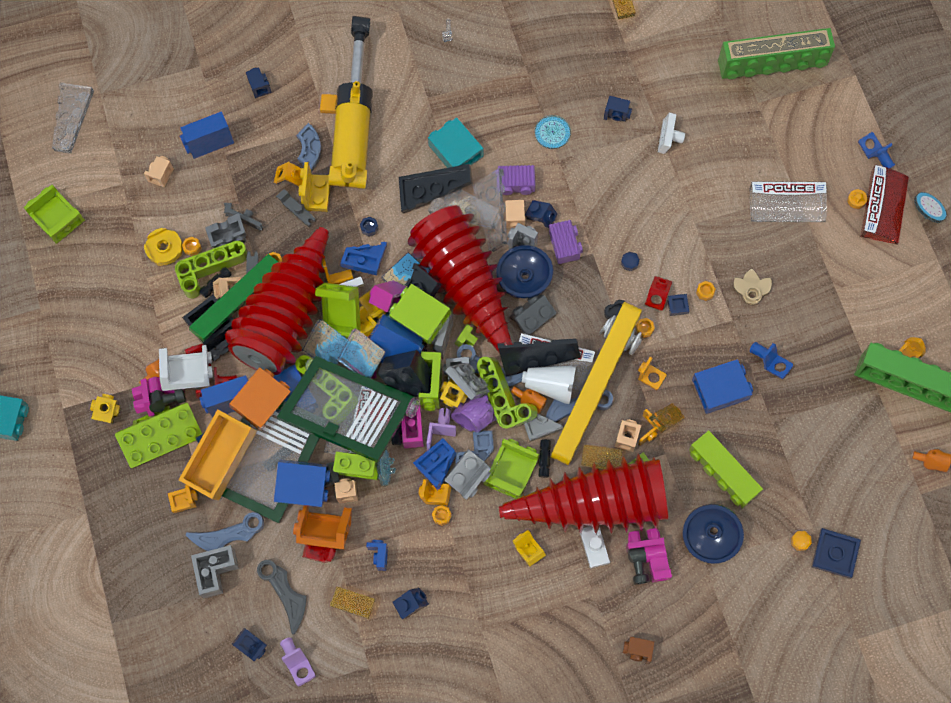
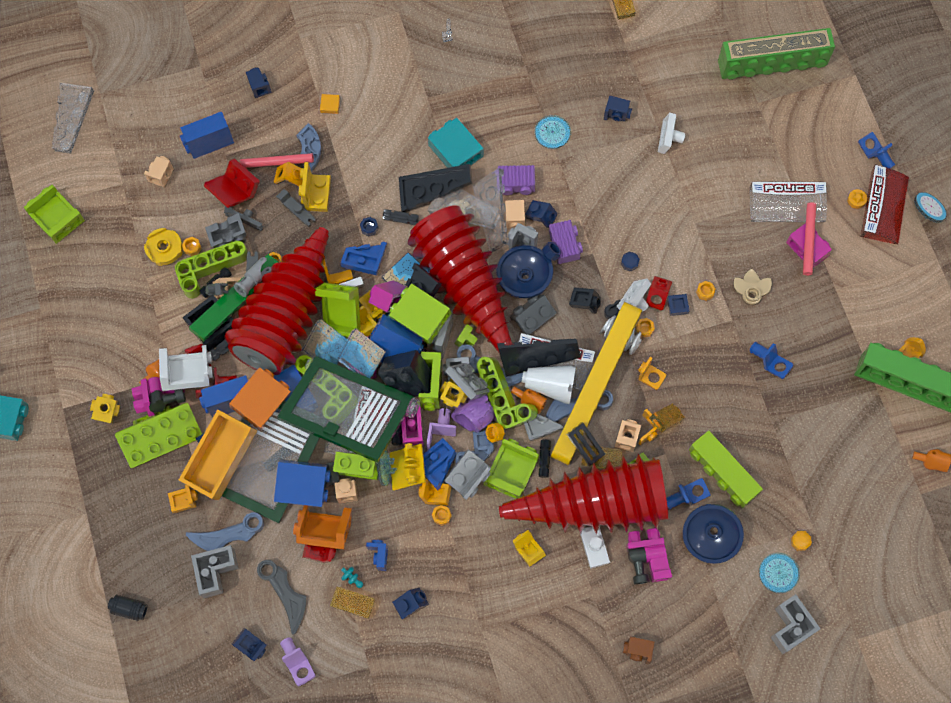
(127, 607): none -> black head
(216, 289): none -> dark grey piece
(234, 186): none -> red bracket
(251, 277): none -> light grey piece
(277, 160): none -> coral piece
(352, 118): yellow piece -> none
(352, 578): none -> teal hair
(401, 217): none -> black axle
(409, 466): none -> yellow hinge
(495, 432): none -> light orange tile
(551, 251): none -> dark blue tile
(575, 430): none -> black tile
(585, 299): none -> black bracket
(635, 294): none -> white tile
(686, 495): none -> blue bracket
(722, 386): blue brick -> none
(779, 573): none -> clear light blue piece
(798, 624): none -> light grey brick
(809, 239): none -> coral piece
(821, 247): none -> dark pink brick
(836, 553): dark blue tile -> none

